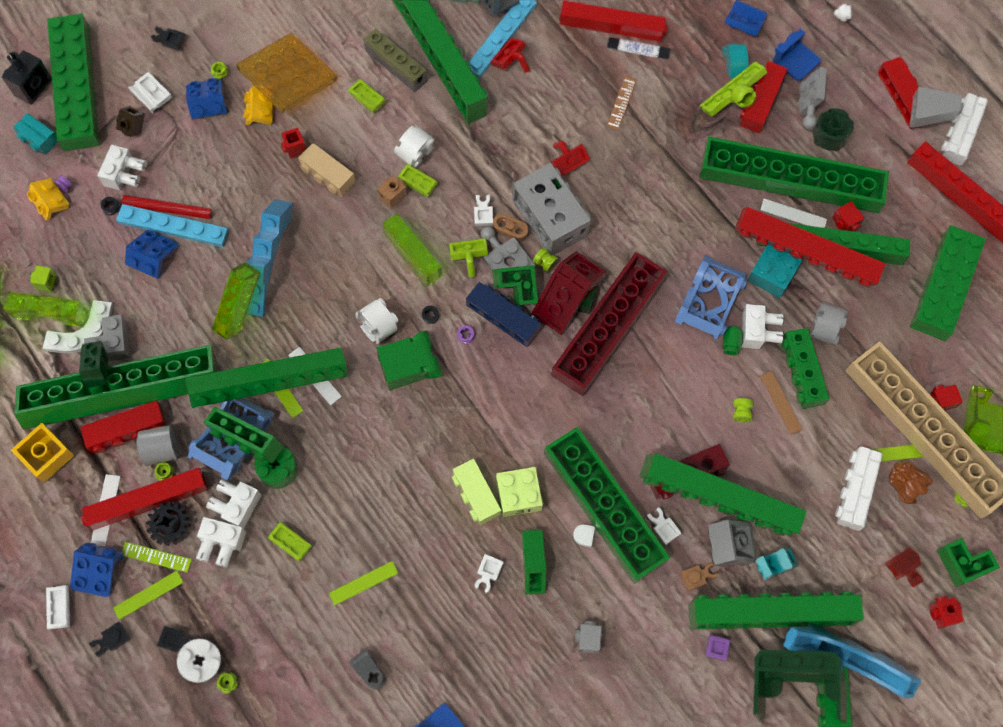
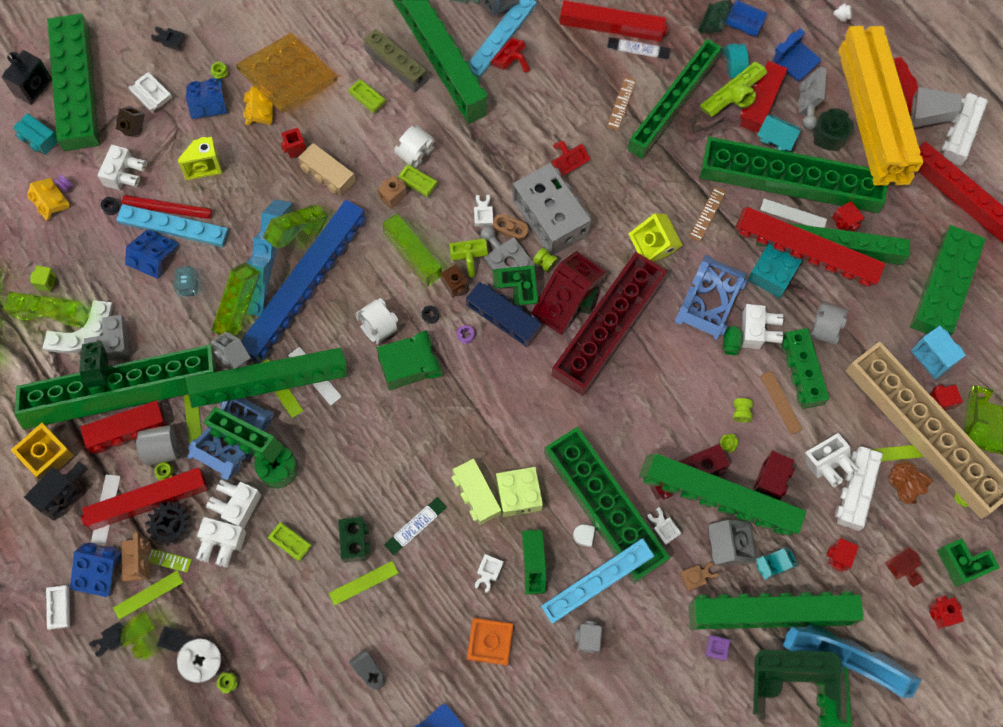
(56, 491): none -> black brick
(132, 634): none -> clear neon green brick
(135, 559): none -> medium nougat bracket
(185, 281): none -> clear light blue brick
(192, 420): none -> lime sticker
(200, 159): none -> neon yellow slope
(230, 350): none -> light grey brick
(285, 227): none -> clear neon green arch
(302, 281): none -> blue brick
(349, 540): none -> dark green brick
(416, 525): none -> sticker
(454, 281): none -> reddish brown brick
(490, 641): none -> orange tile
(597, 581): none -> medium azure plate
(655, 237): none -> neon yellow slope
(674, 99): none -> green brick
(707, 214): none -> medium nougat sticker
(715, 17): none -> clear green plate
(729, 443): none -> lime plate
(774, 475): none -> dark red brick
(779, 132): none -> teal brick
(829, 455): none -> white brick
(842, 555): none -> red brick
(879, 106): none -> yellow brick
(938, 352): none -> medium azure brick

